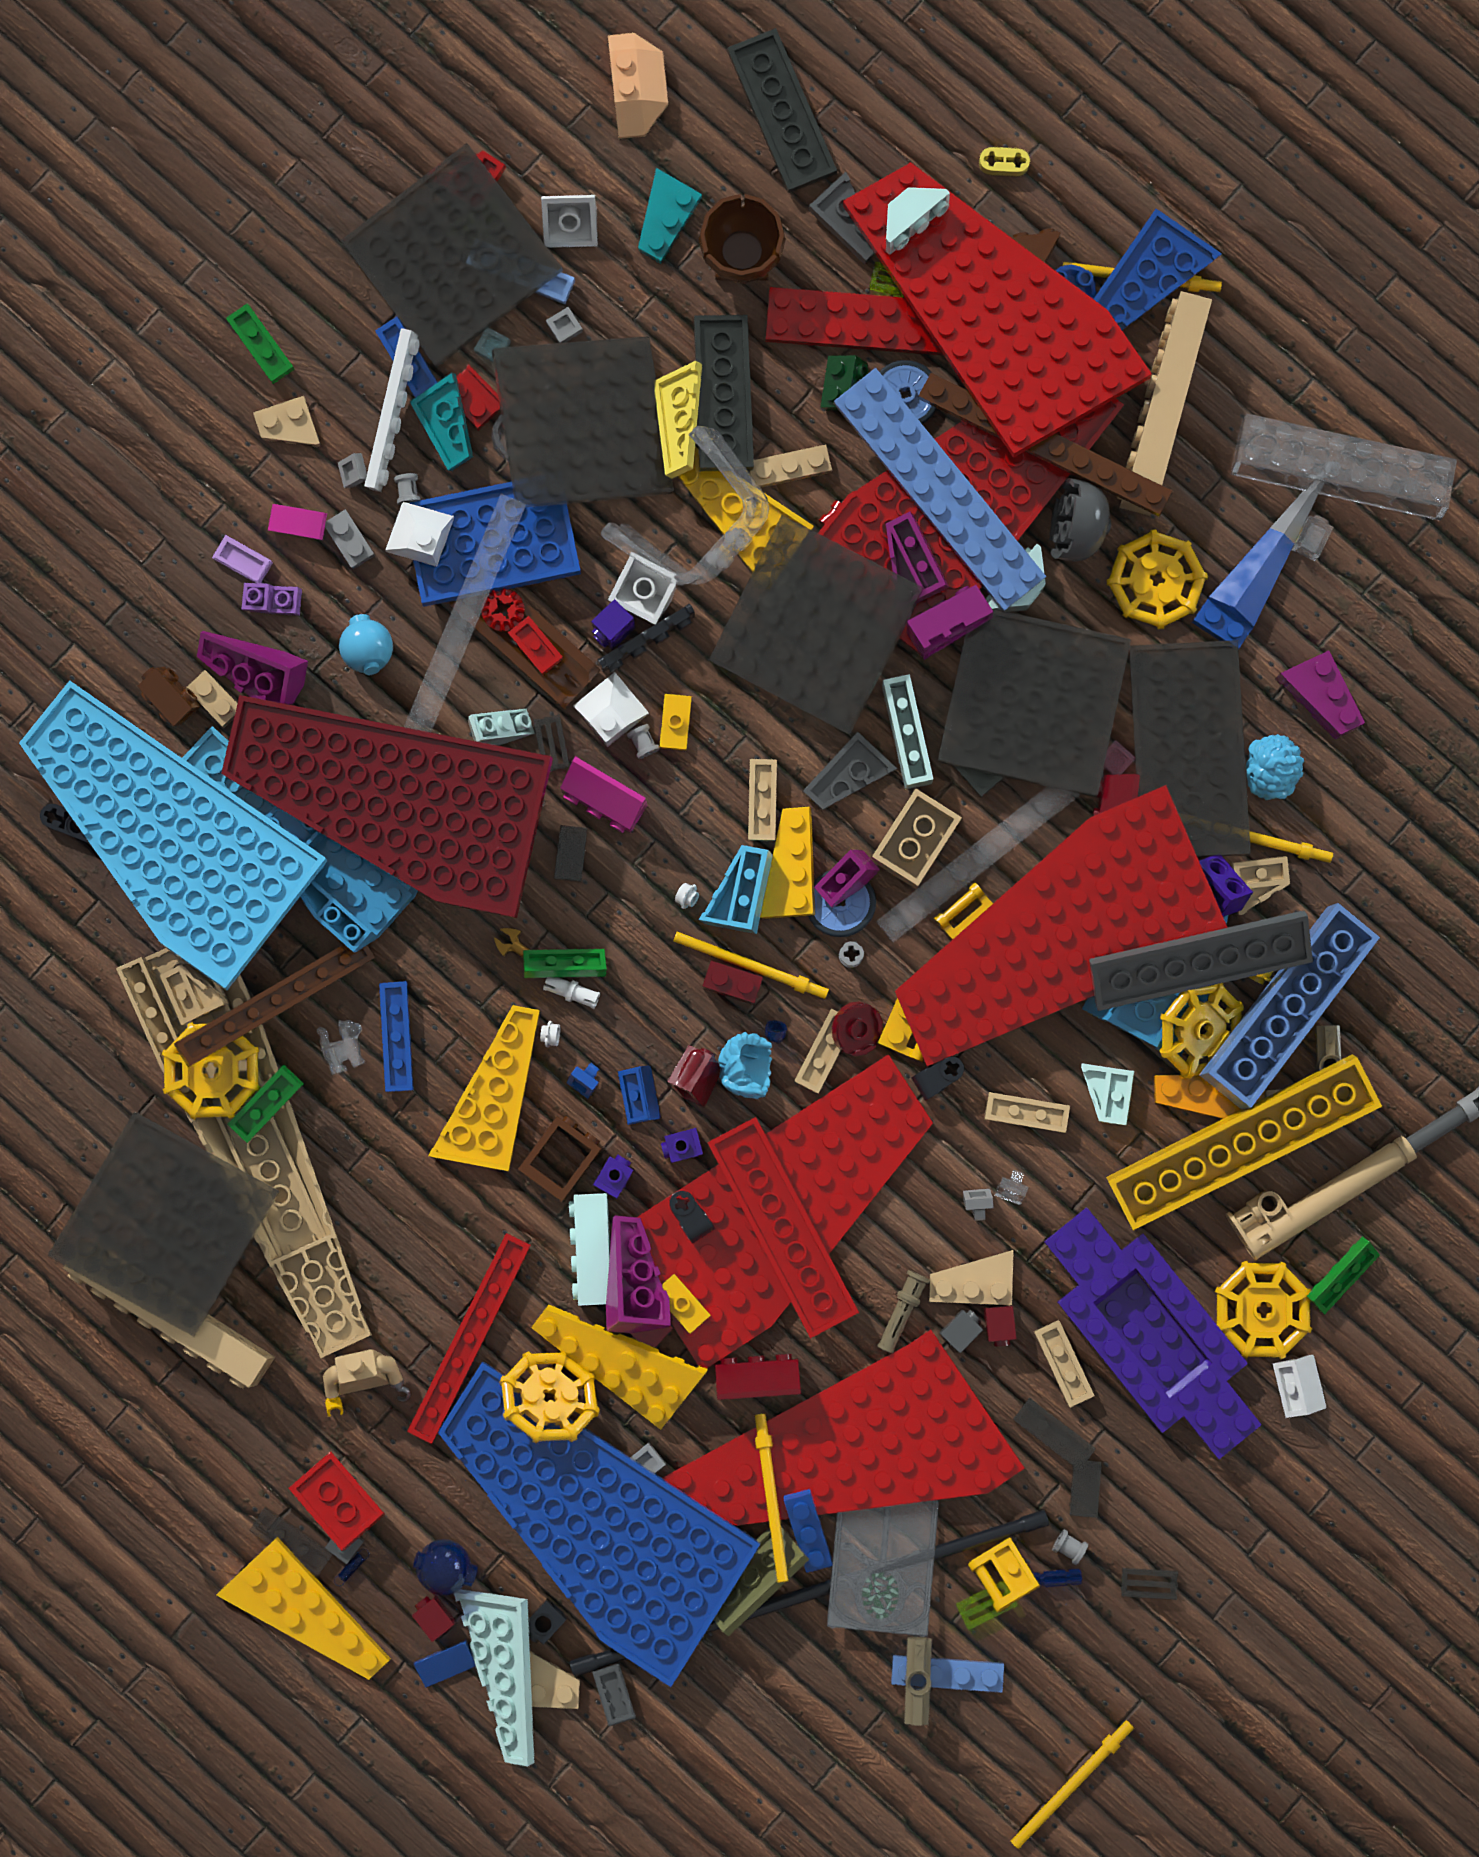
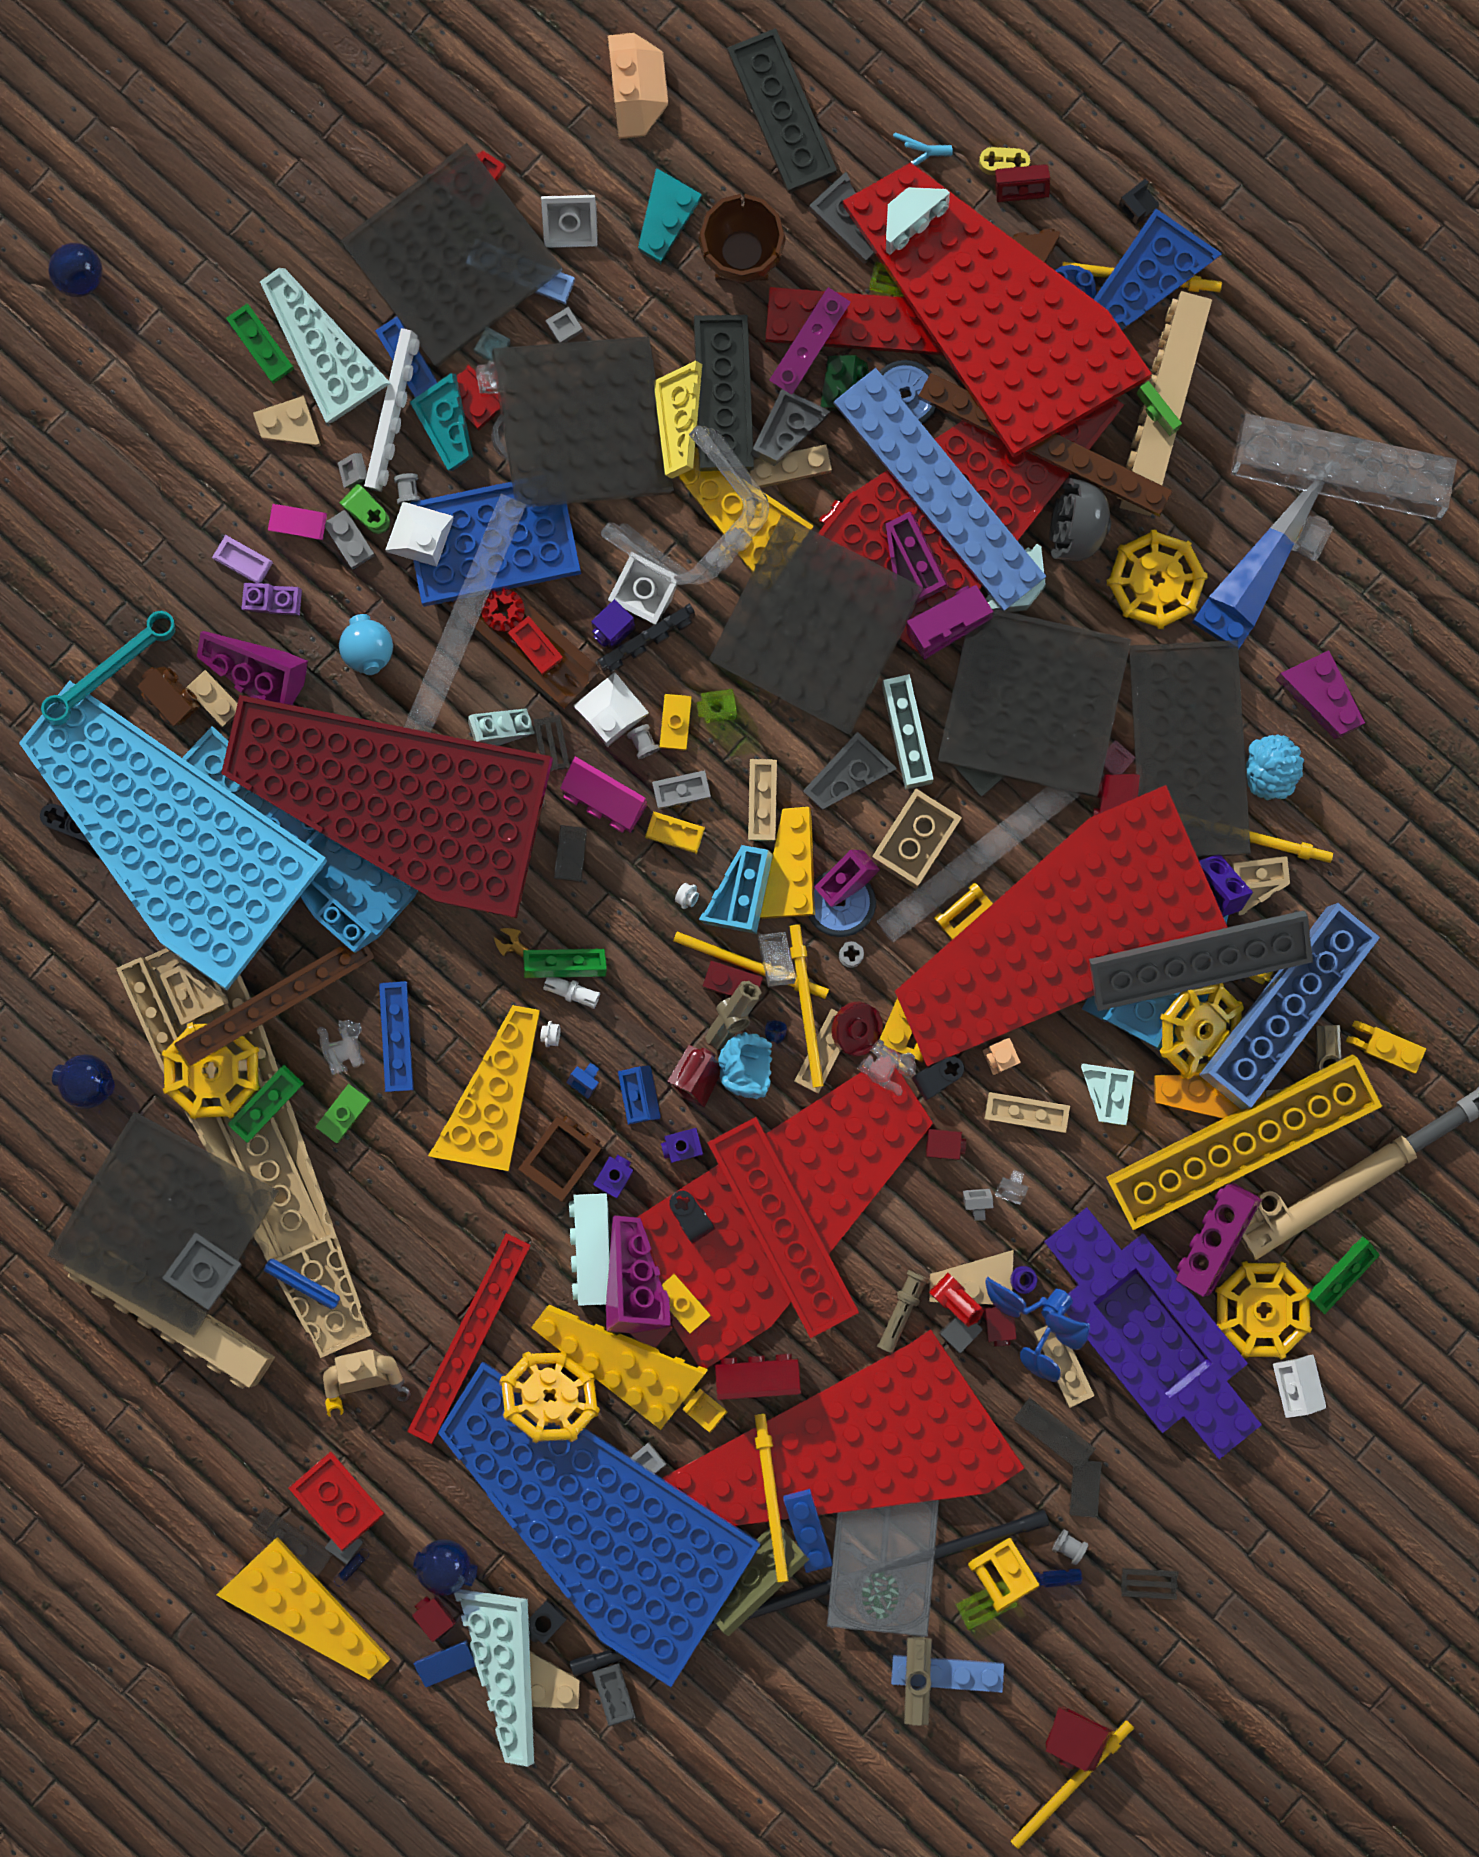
(75, 270): none -> clear blue brick
(84, 1081): none -> clear blue brick
(108, 668): none -> teal piece
(202, 1271): none -> dark grey plate
(302, 1283): none -> blue axle
(327, 357): none -> light aqua wing
(343, 1113): none -> bright green plate
(364, 508): none -> bright green piece
(486, 378): none -> clear tile
(675, 832): none -> yellow plate
(681, 789): none -> light grey plate
(703, 1409): none -> yellow bracket
(724, 698): none -> clear neon green brick
(733, 1014): none -> dark tan piece
(776, 959): none -> clear plate
(787, 426): none -> dark grey wing
(798, 953): none -> yellow bar
(809, 340): none -> magenta fence
(886, 1063): none -> clear animal
(930, 150): none -> medium azure plant
(945, 1144): none -> dark red brick
(953, 1297): none -> red piece
(1001, 1056): none -> light nougat brick
(1022, 183): none -> dark red slope
(1030, 1282): none -> dark purple plate
(1067, 1331): none -> blue plant
(1077, 1740): none -> dark red torso
(1138, 202): none -> black panel
(1158, 409): none -> bright green plate
(1244, 1207): none -> magenta brick
(1388, 1047): none -> yellow hinge

